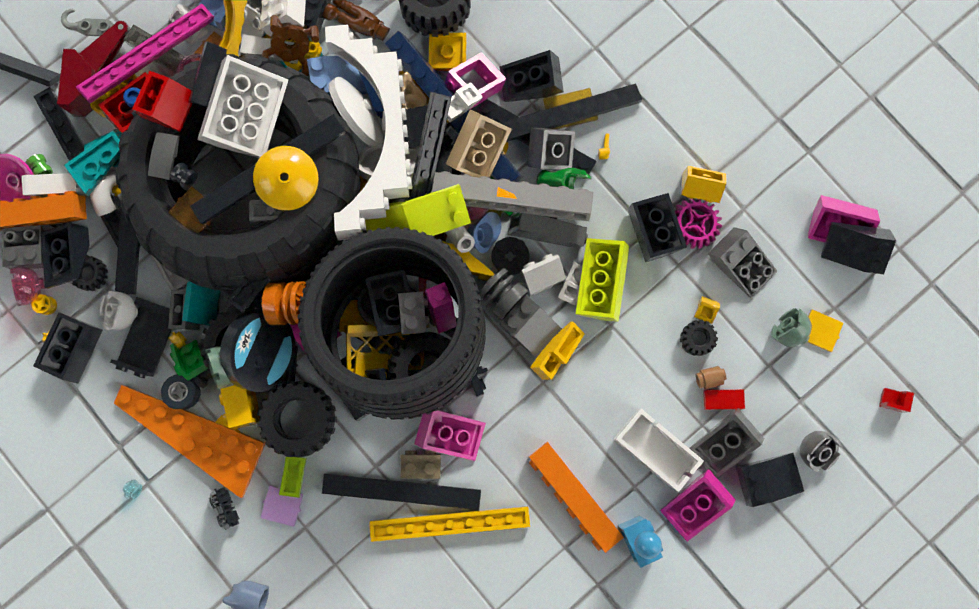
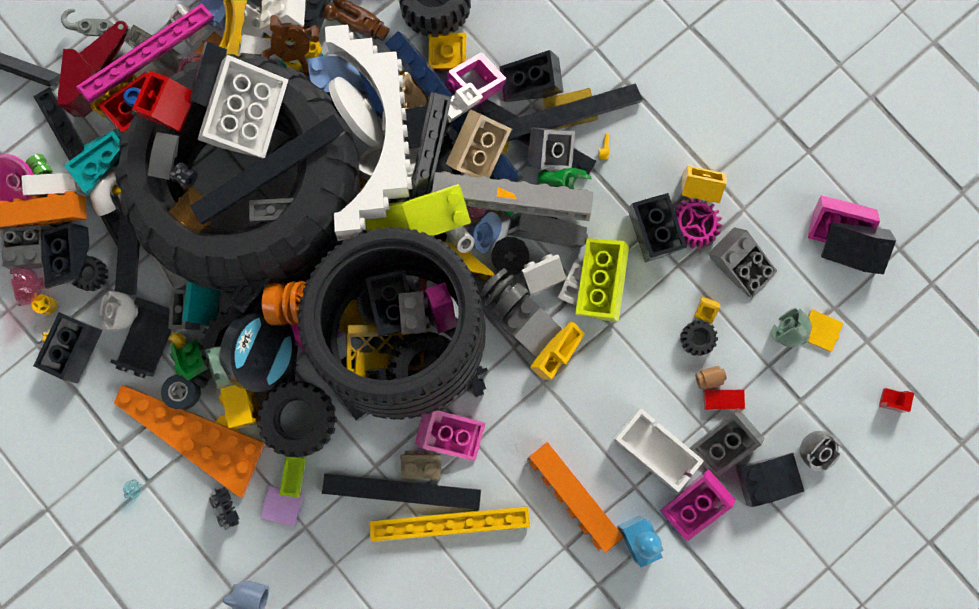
(290, 193): yellow dish -> none

